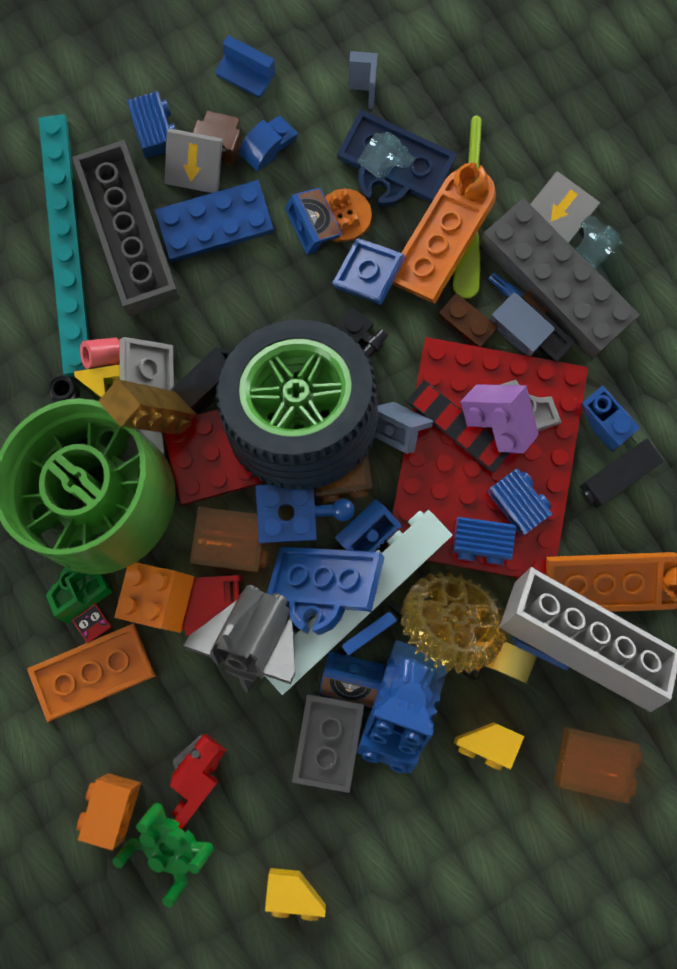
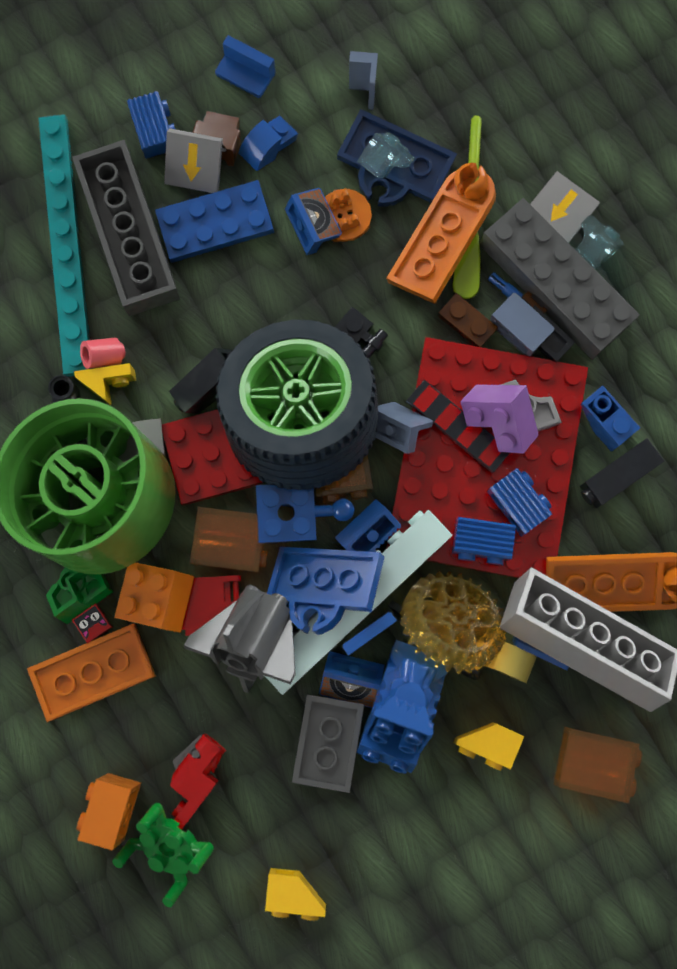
(146, 363): light grey tile -> none
(147, 407): pearl gold brick -> none
(369, 271): tile -> none

